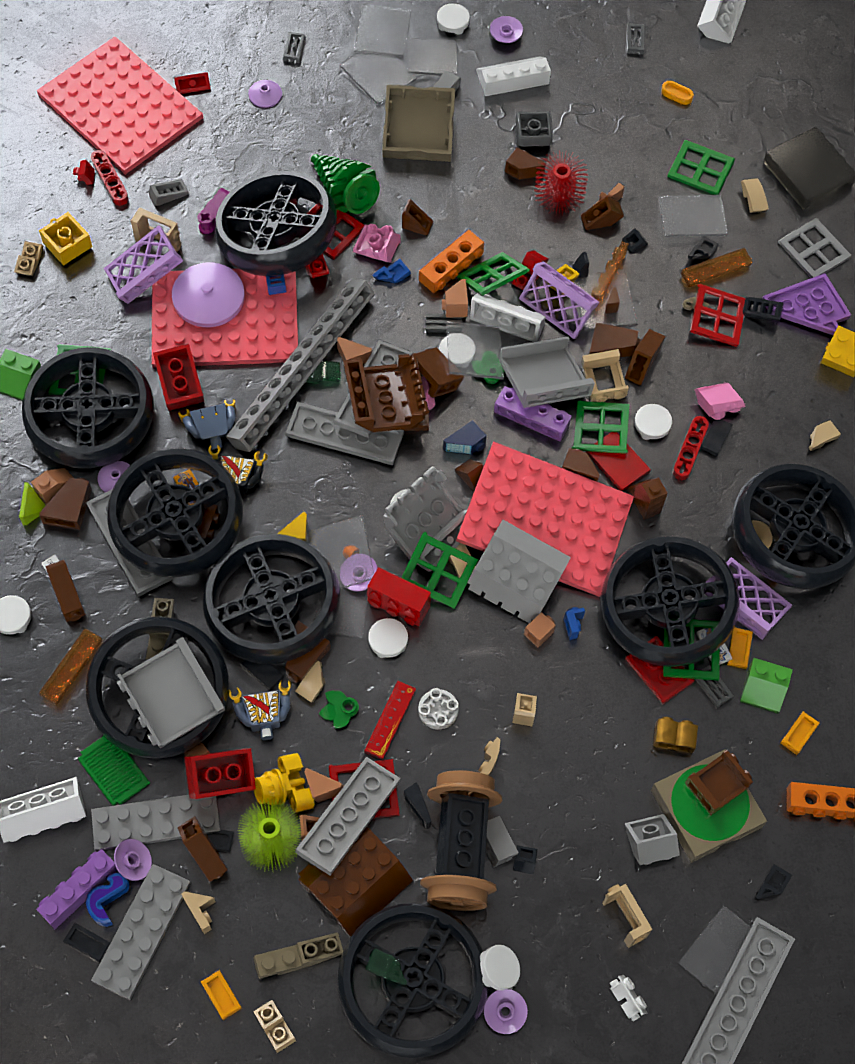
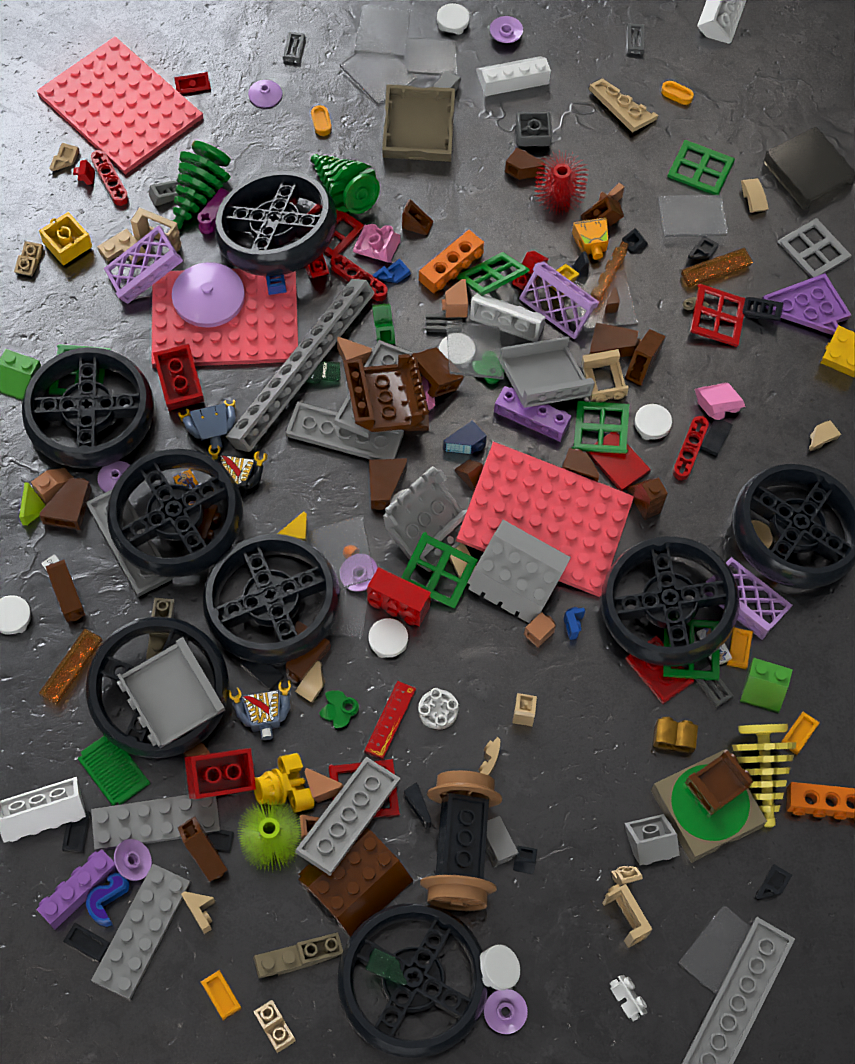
(65, 157): none -> tan slope
(76, 835): none -> black tile
(119, 244): none -> tan plate
(199, 177): none -> green plant
(321, 120): none -> light orange tile
(361, 274): none -> red beam
(383, 323): none -> green slope
(385, 480): none -> reddish brown slope
(591, 236): none -> light orange torso
(622, 106): none -> tan wing
(626, 875): none -> tan slope
(765, 771): none -> light yellow plant

